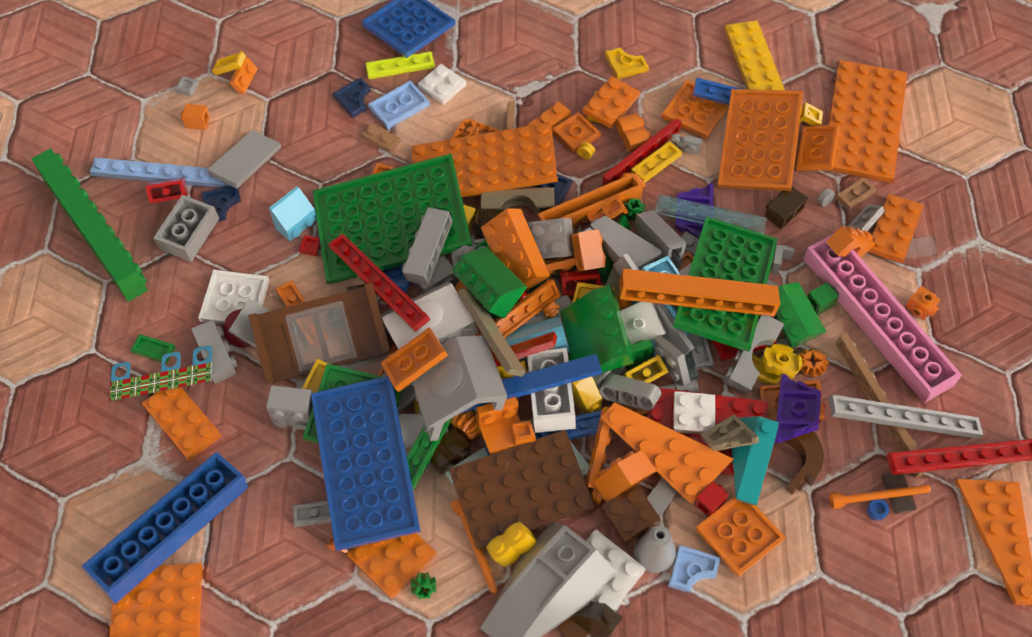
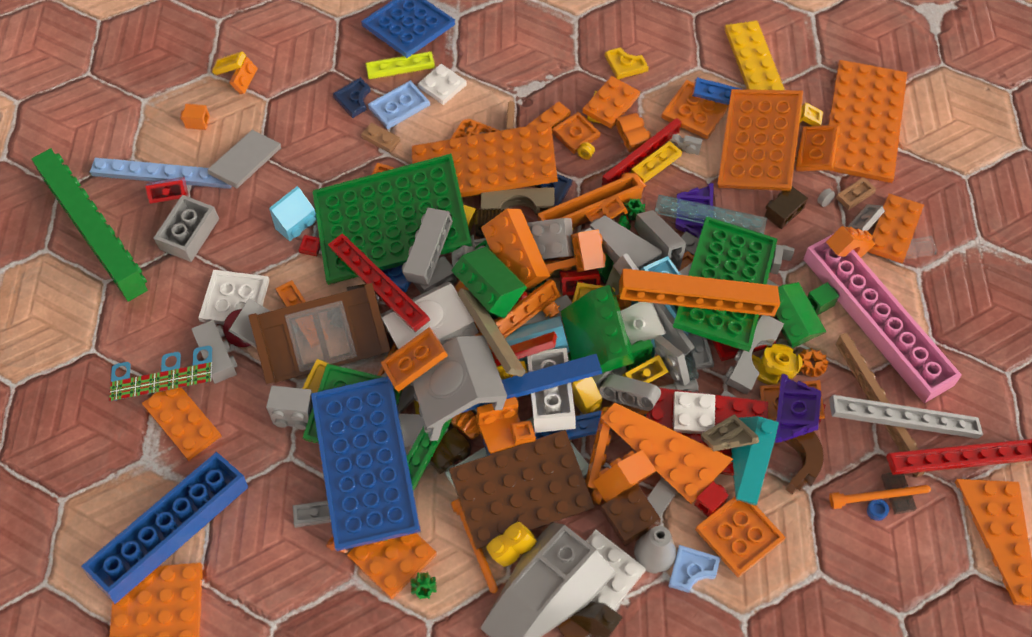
(152, 348): green tile -> none
(186, 86): light grey tile -> none
(222, 200): dark blue tile -> none
(923, 303): orange brick -> none

